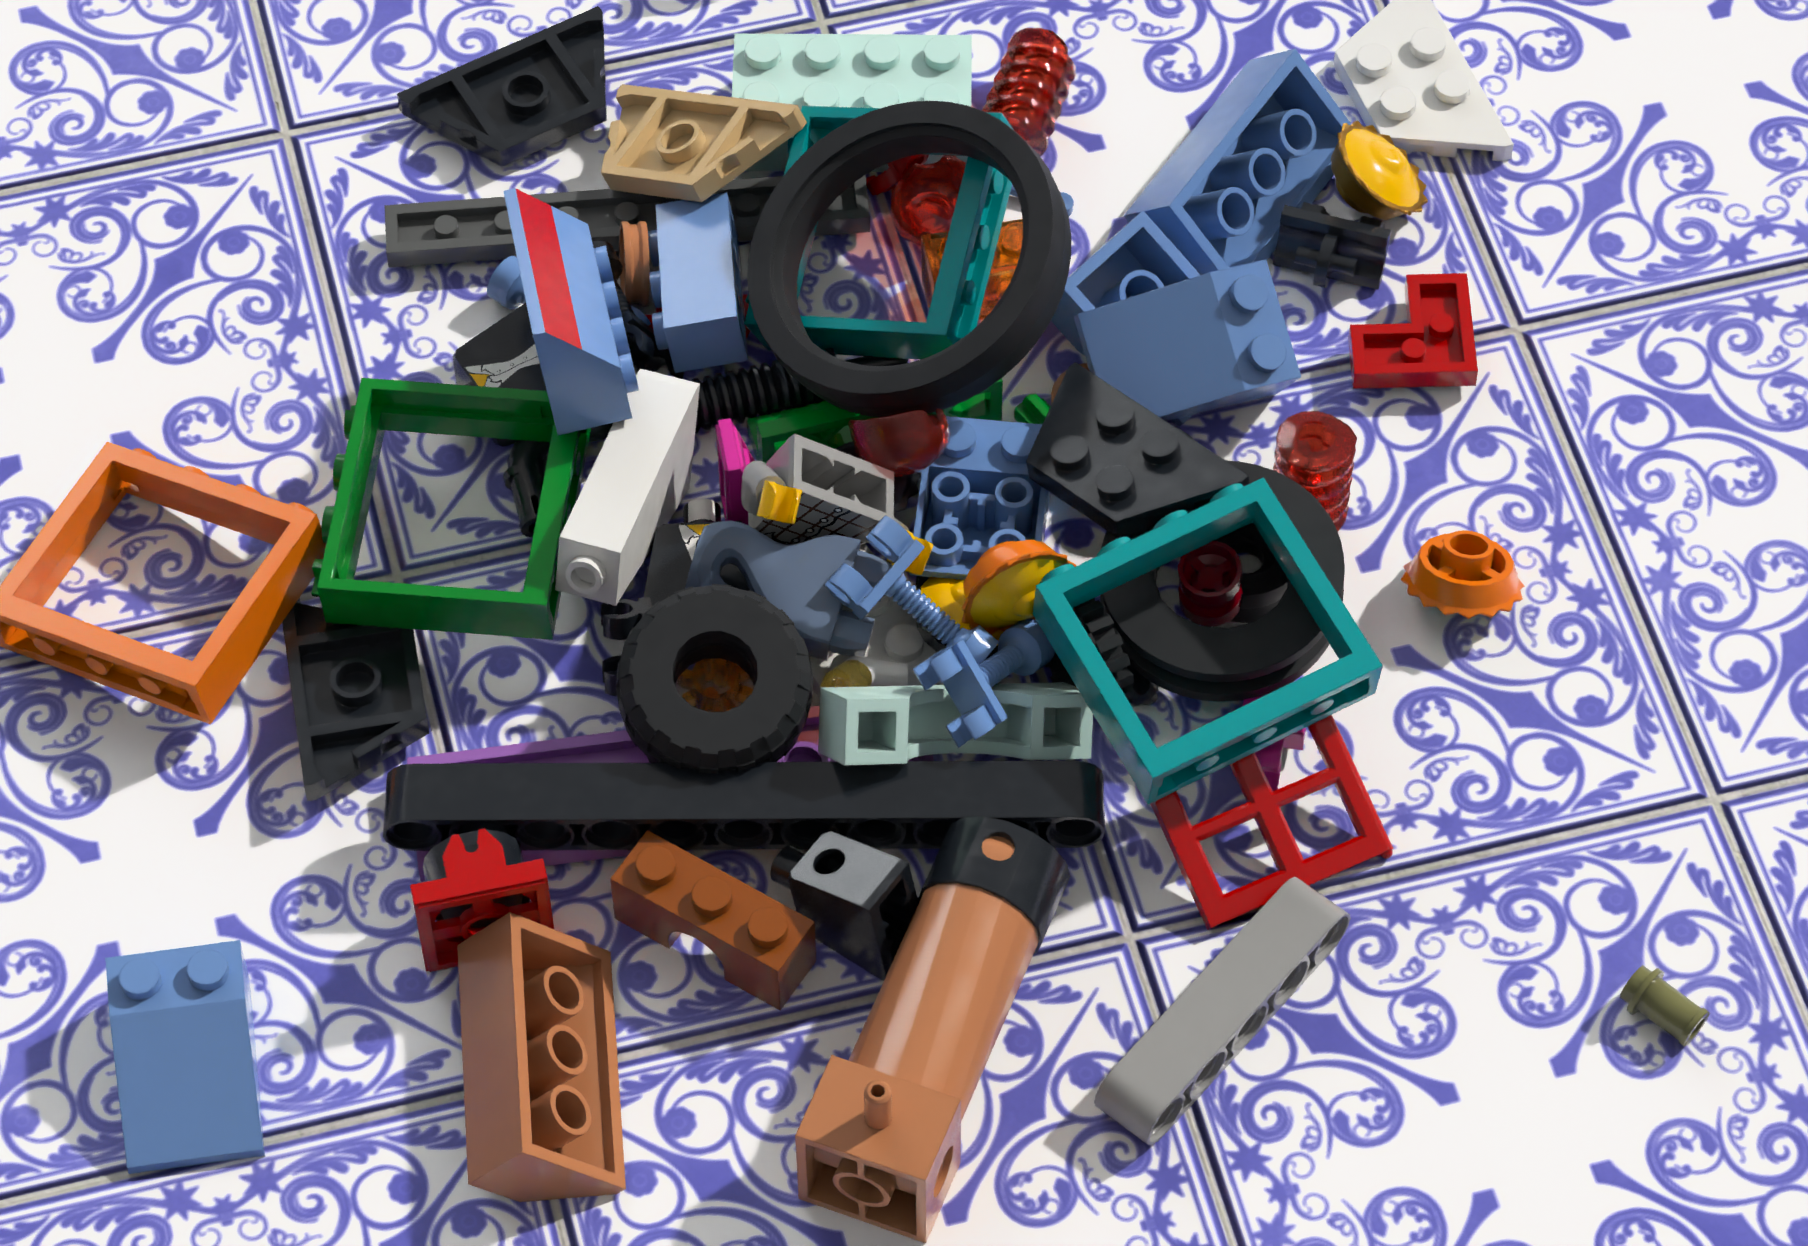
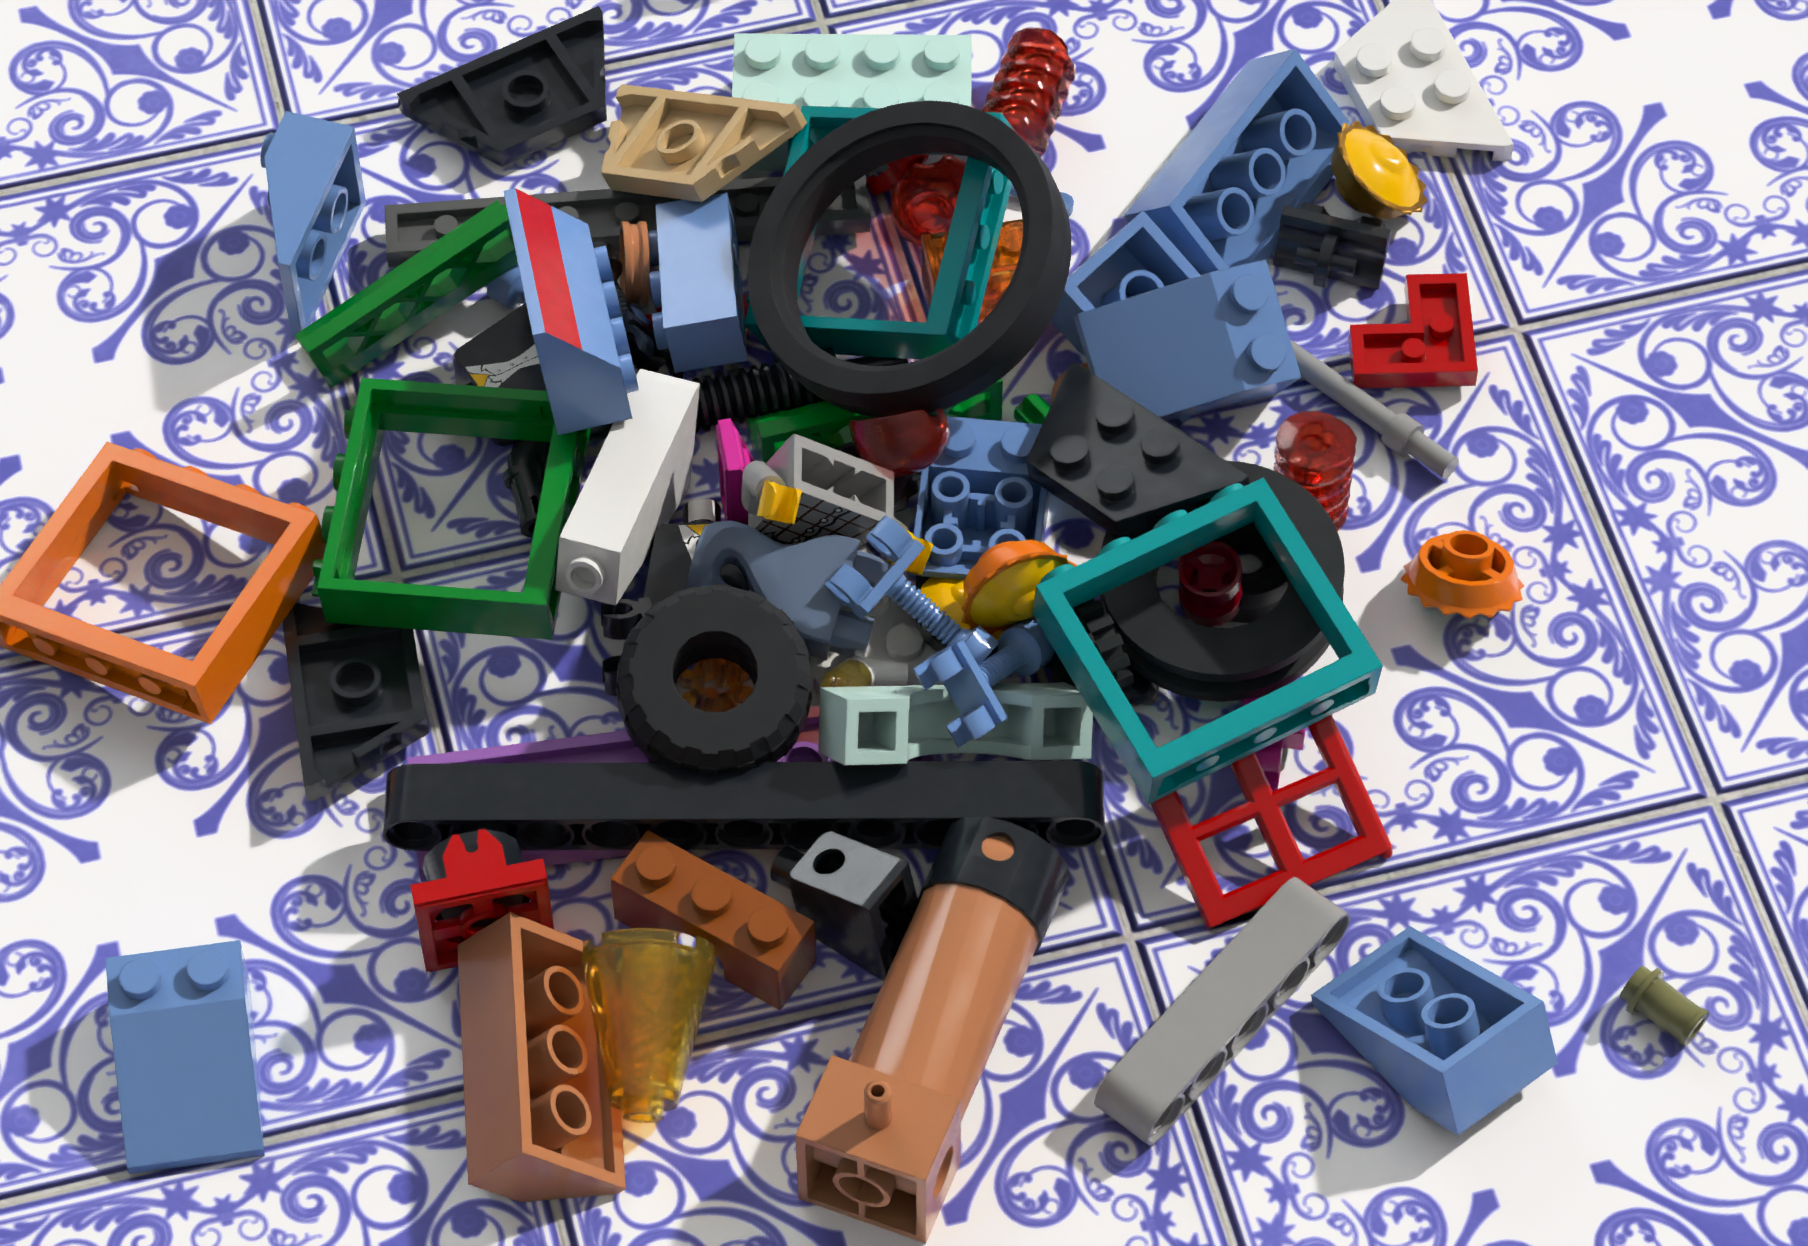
(314, 206): none -> medium blue slope
(411, 295): none -> green fence
(646, 1014): none -> clear yellow cone
(1398, 431): none -> light grey bar
(1440, 1028): none -> medium blue slope

